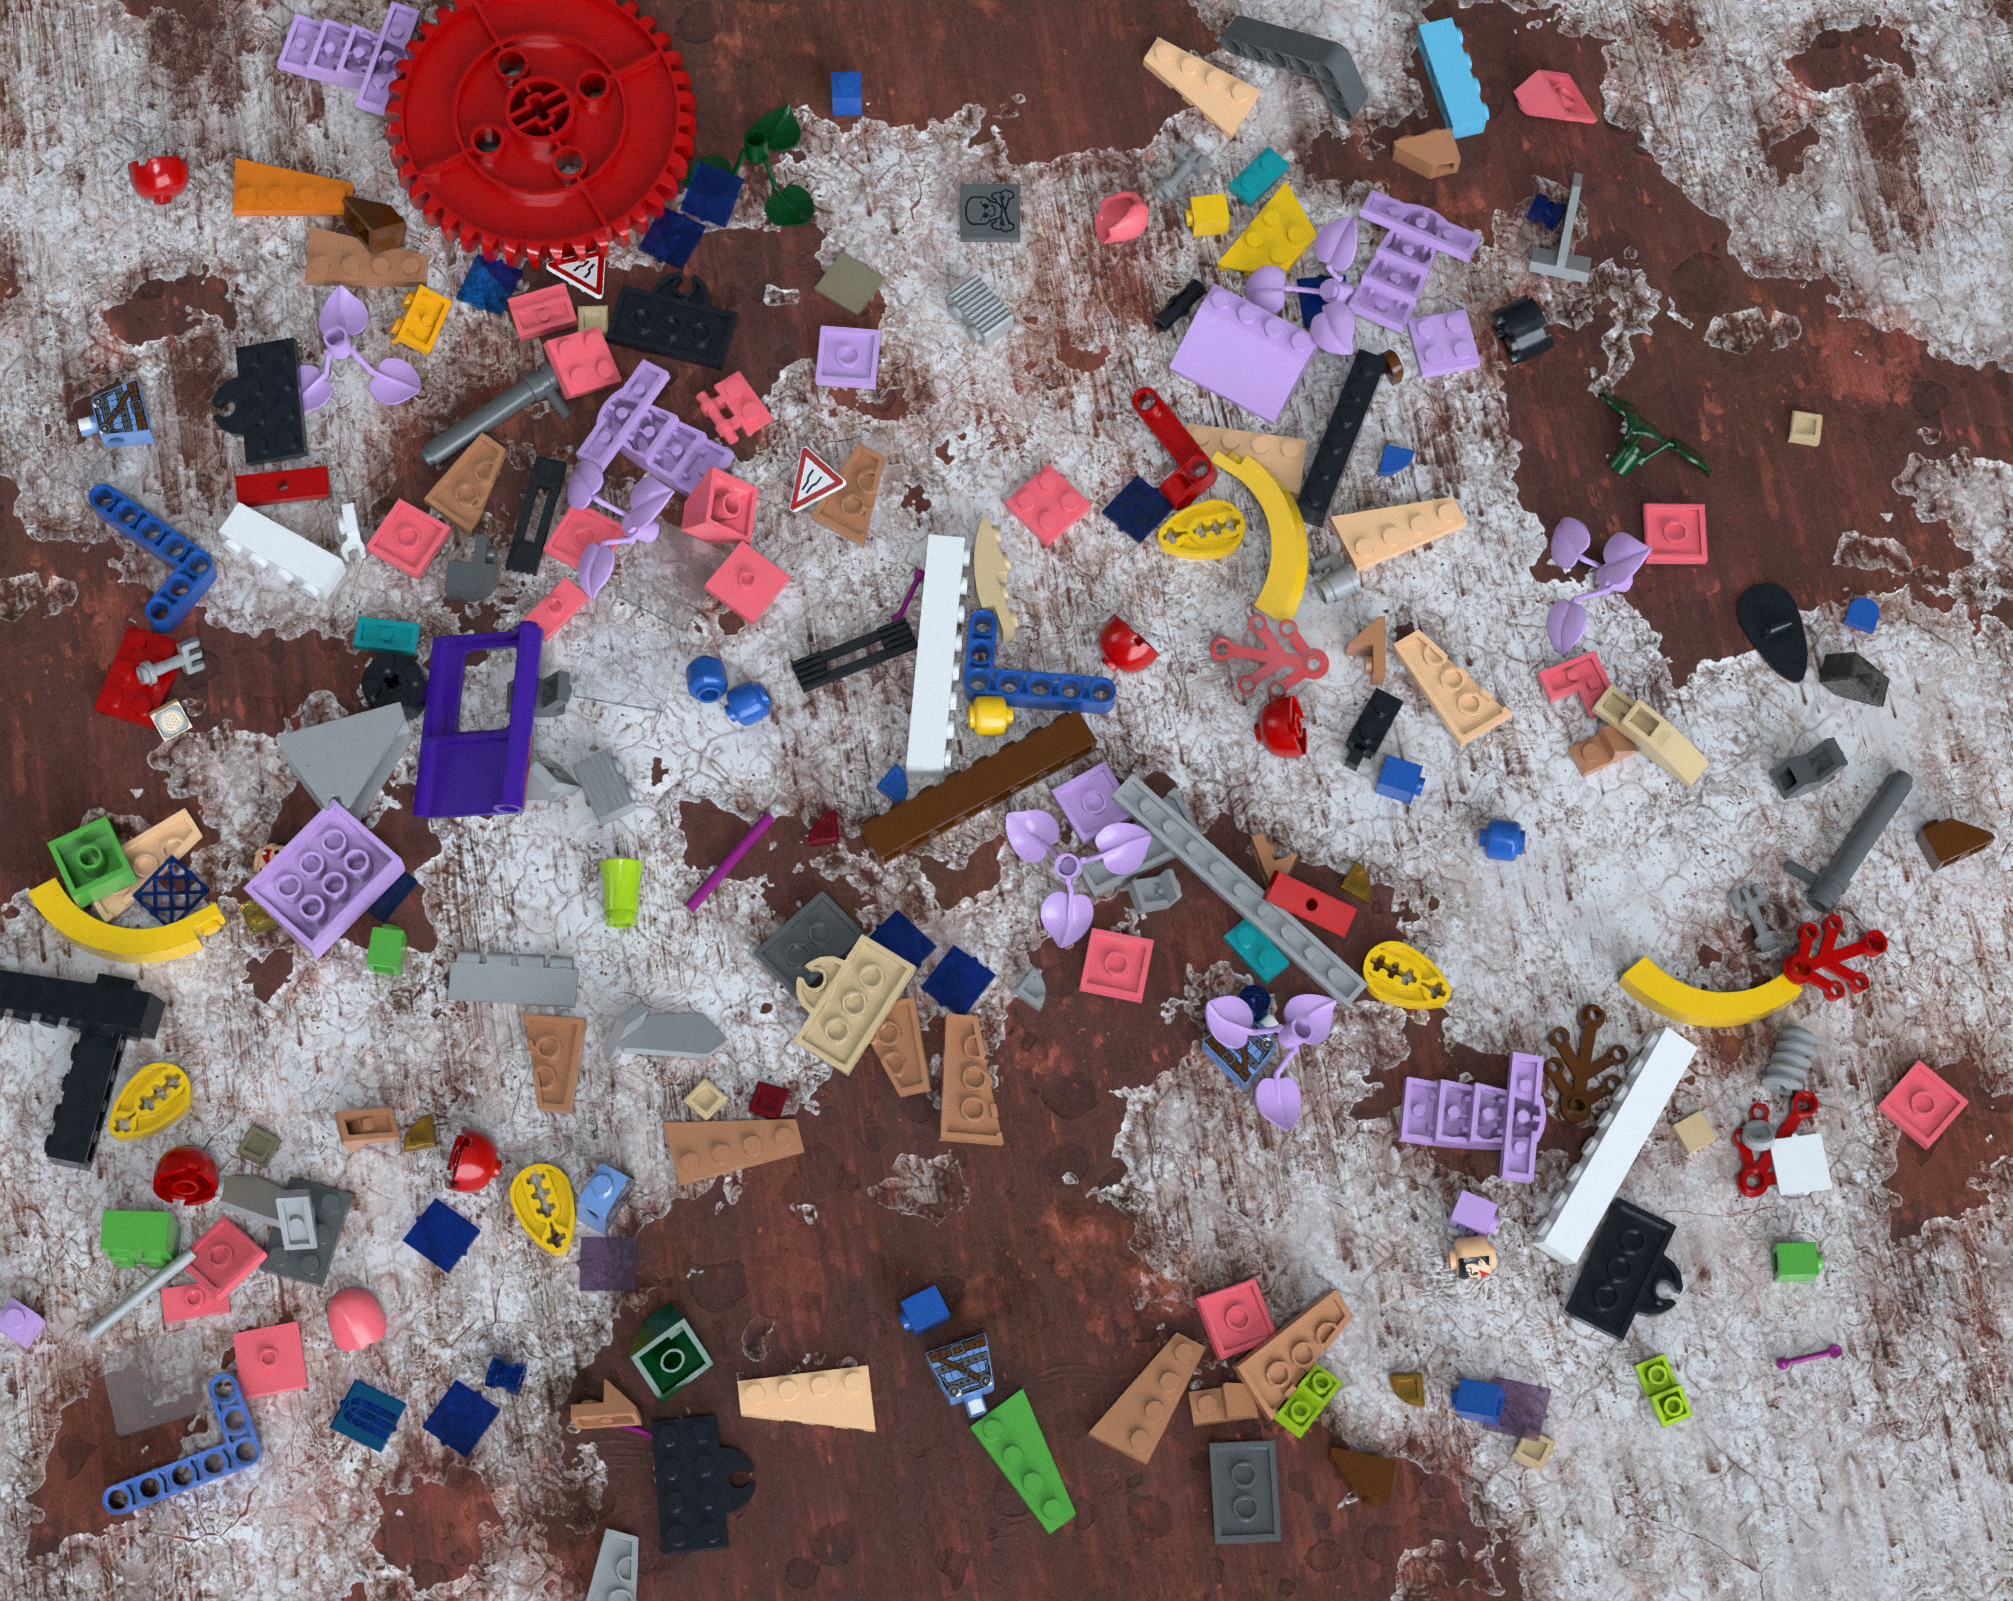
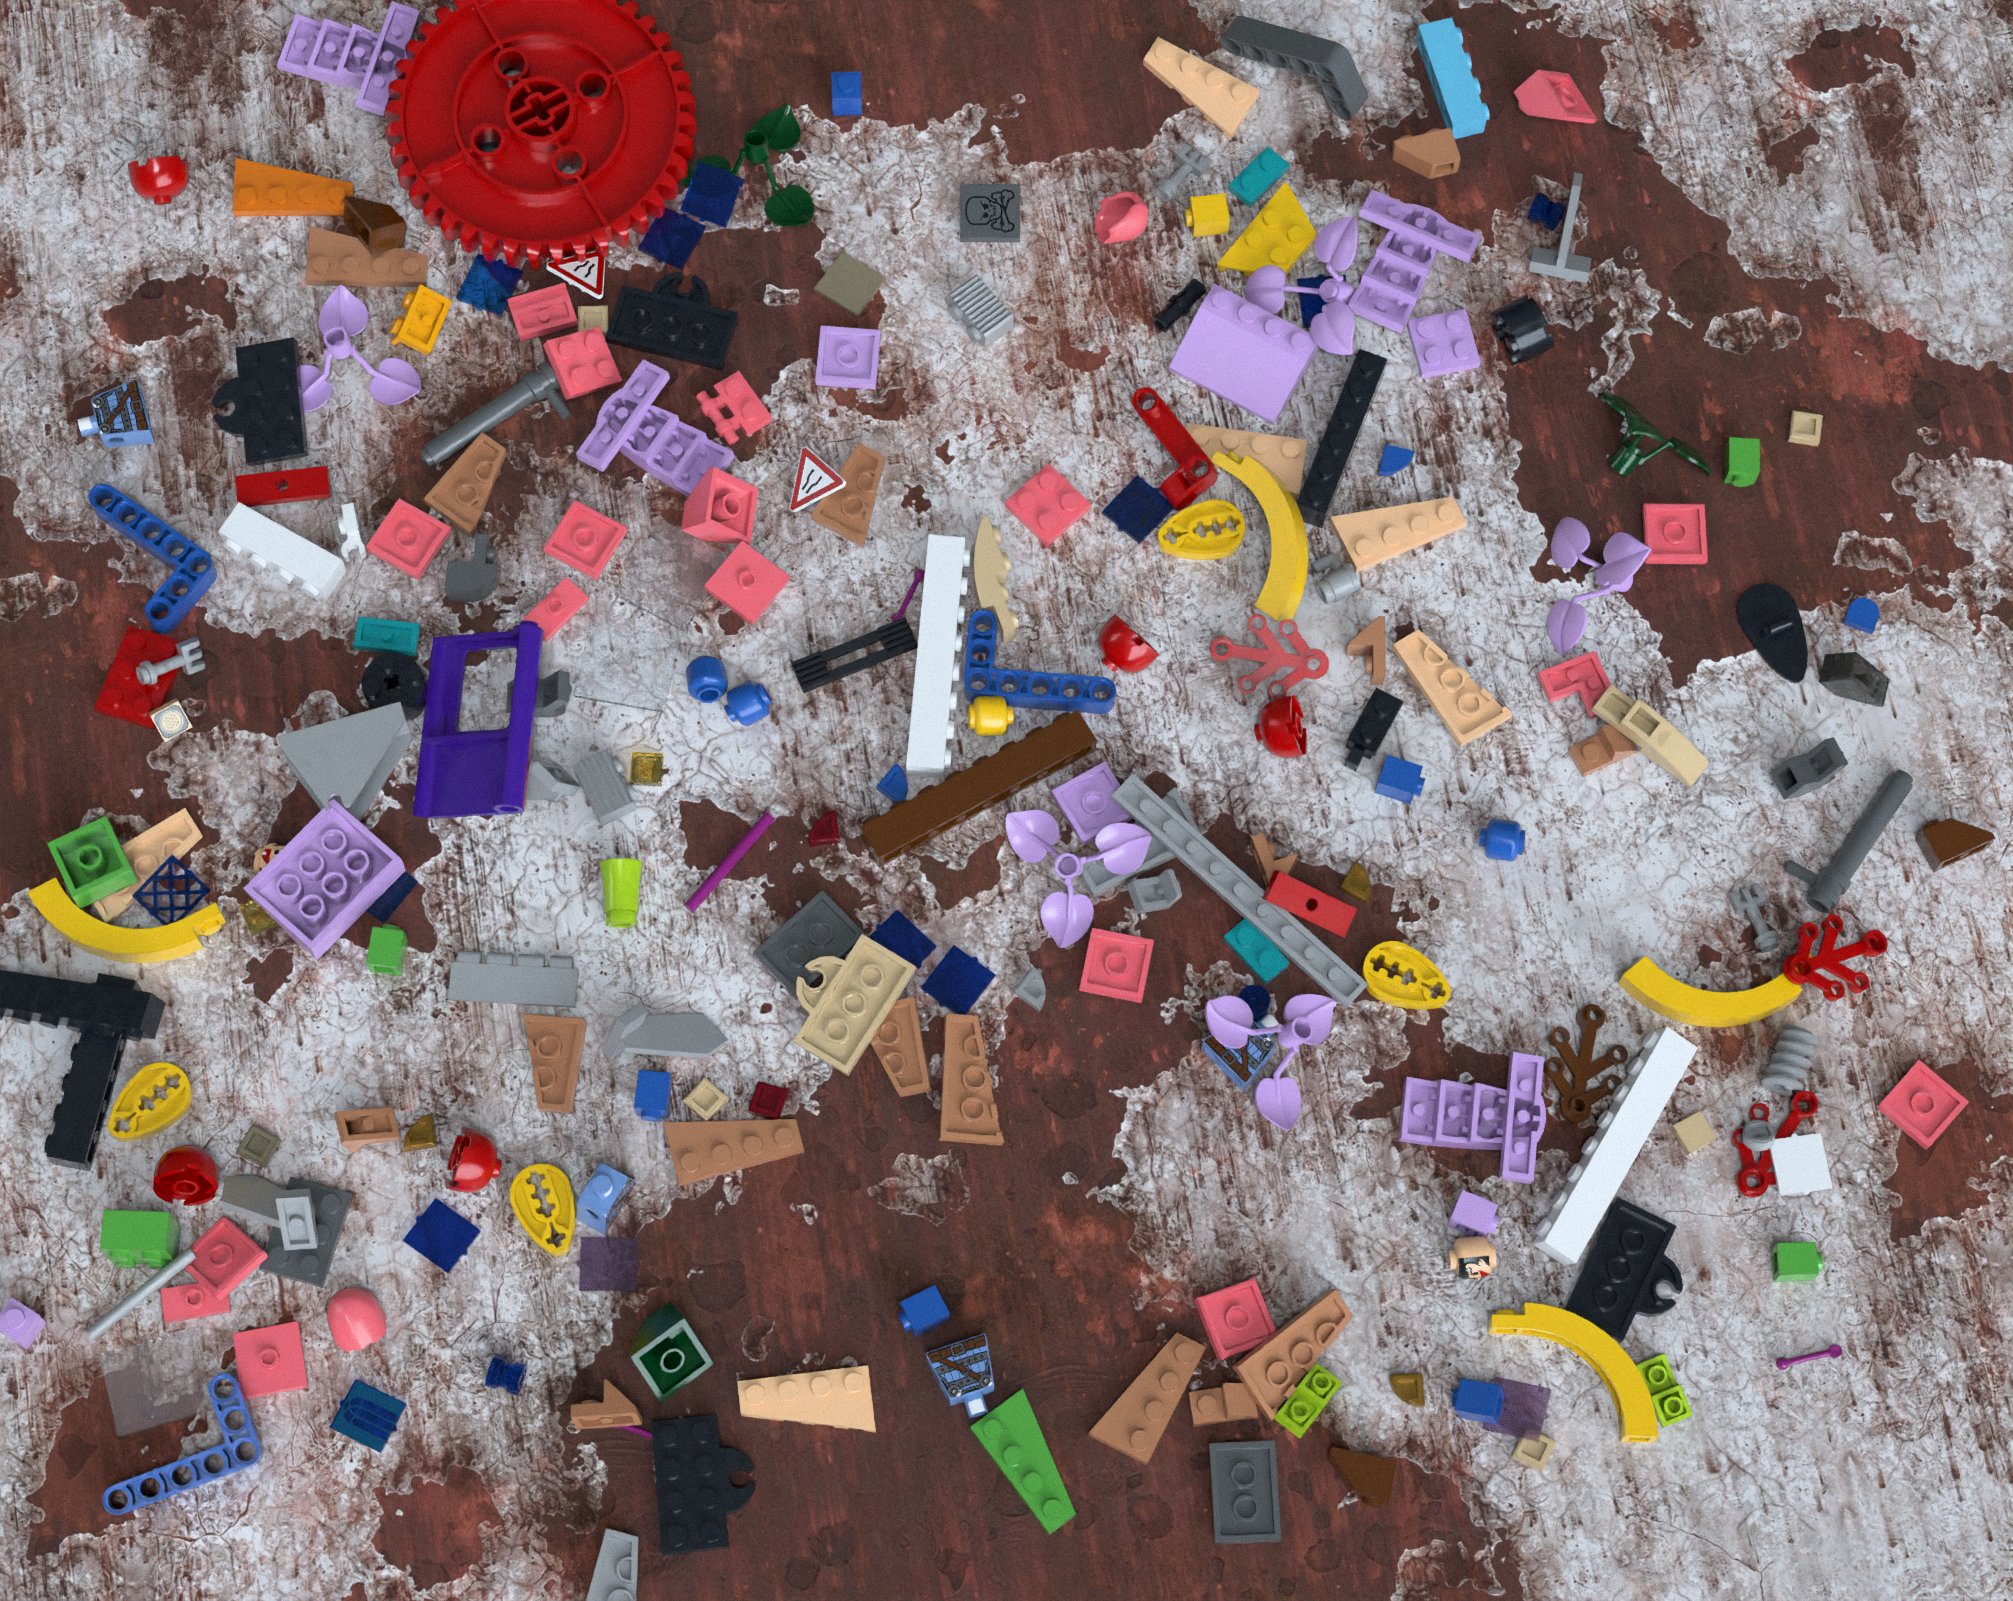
(461, 1418): clear blue piece -> none
(523, 554): black container -> none
(646, 502): lavender plant -> none
(646, 769): none -> clear yellow tile
(653, 1095): none -> blue brick
(1394, 368): reddish brown tile -> none
(1600, 1351): none -> yellow arch
(1741, 461): none -> bright green brick

